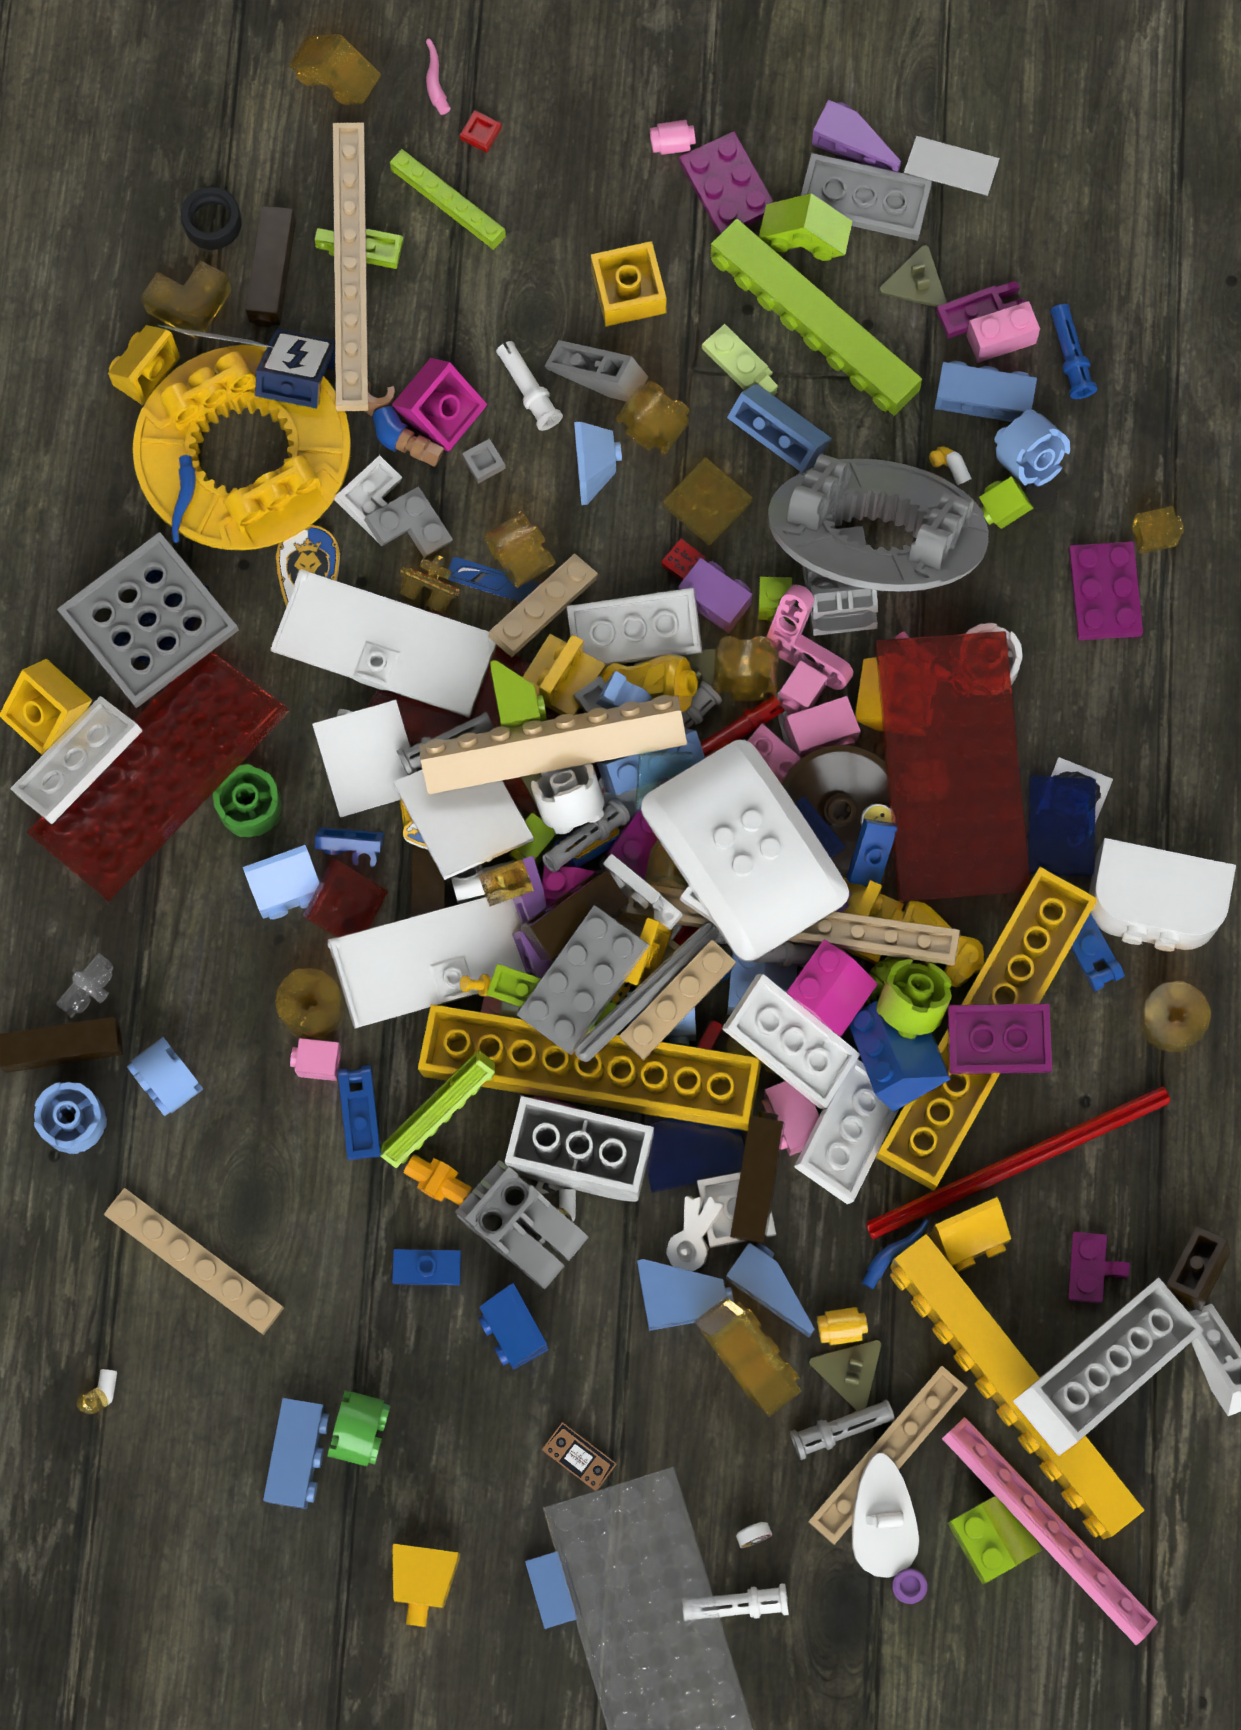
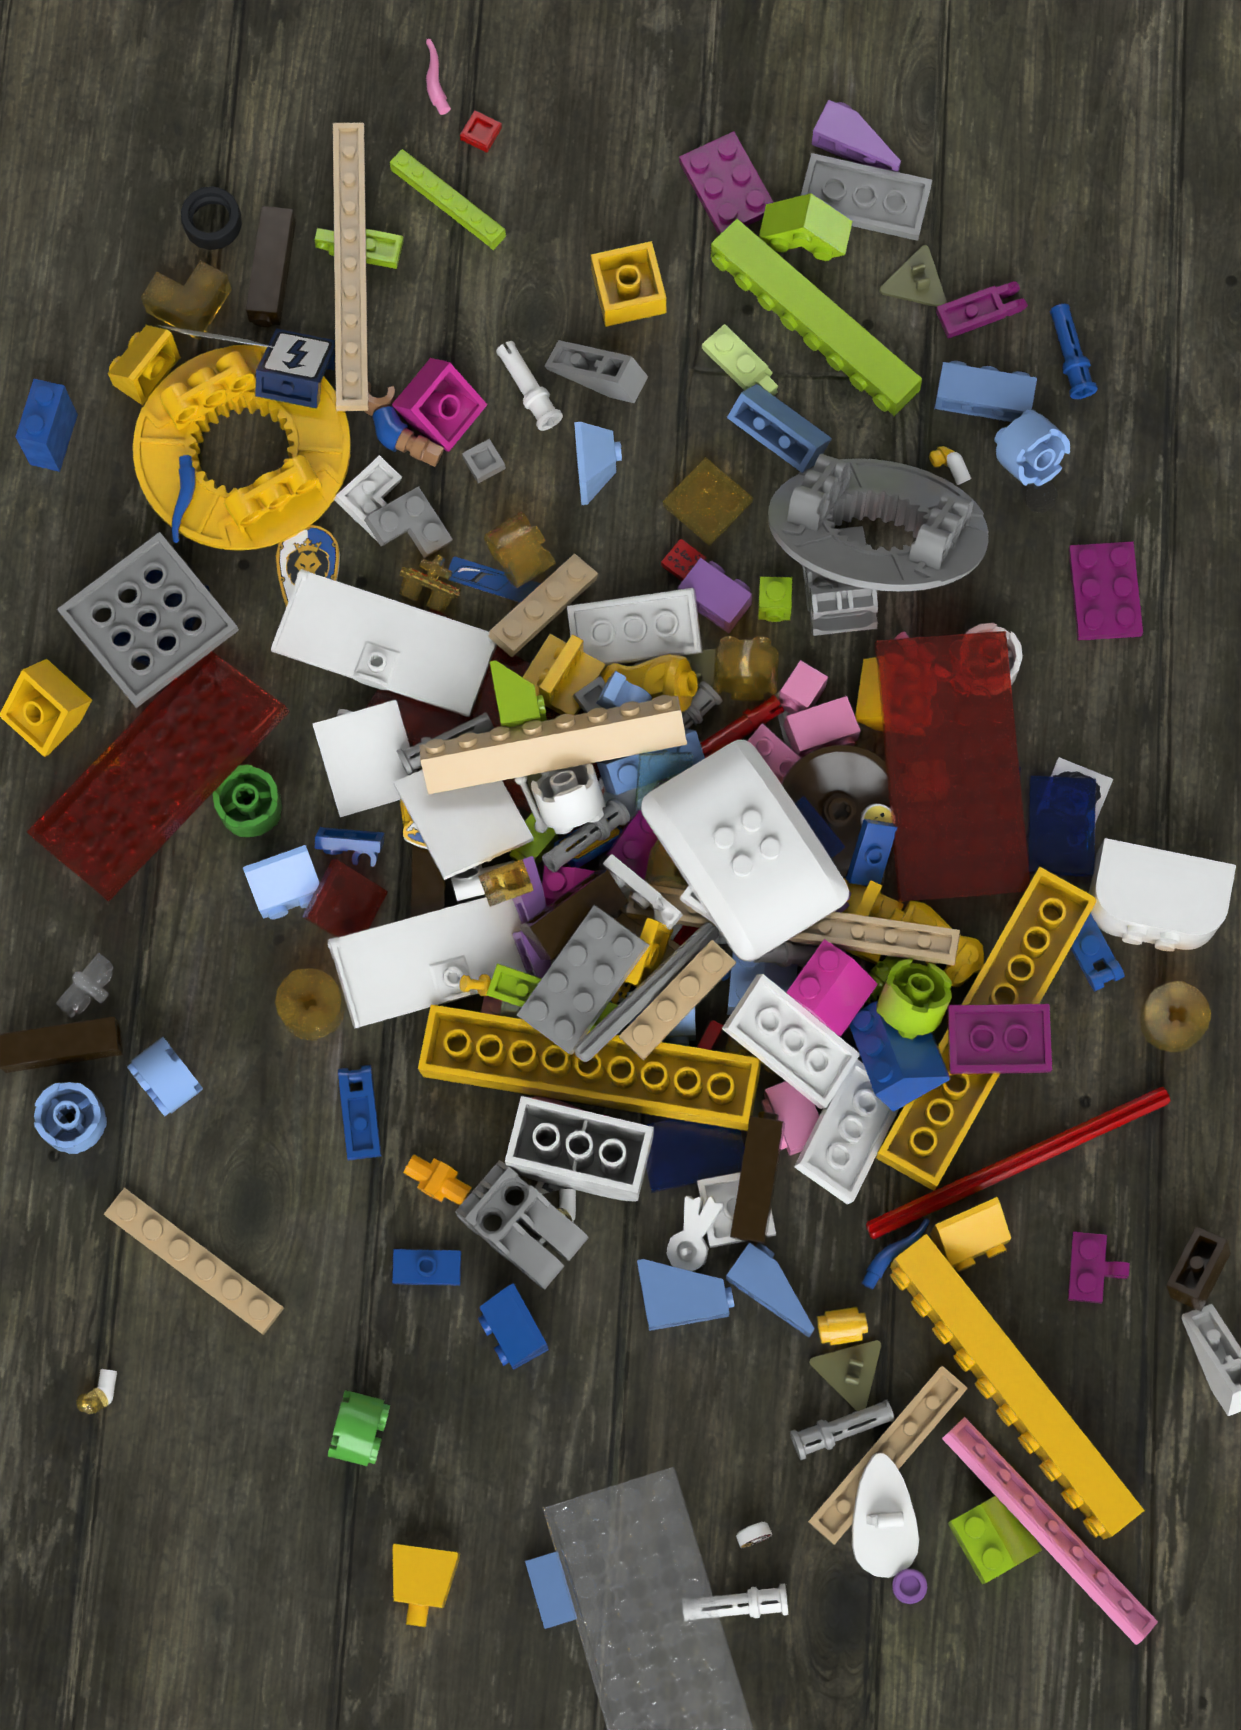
(46, 425): none -> blue brick
(76, 759): white plate -> none
(296, 1453): medium blue brick -> none
(316, 1059): bright pink brick -> none
(338, 65): clear yellow brick -> none
(437, 1109): lime piece -> none
(540, 826): none -> white hinge
(579, 1457): tile -> none
(653, 418): clear yellow brick -> none
(672, 137): bright pink brick -> none
(749, 1355): clear yellow brick -> none
(787, 637): bright pink beam -> none
(951, 165): white sticker -> none
(1003, 332): bright pink brick -> none
(1004, 502): lime brick -> none
(1108, 1366): white brick -> none
(1157, 529): clear yellow brick -> none

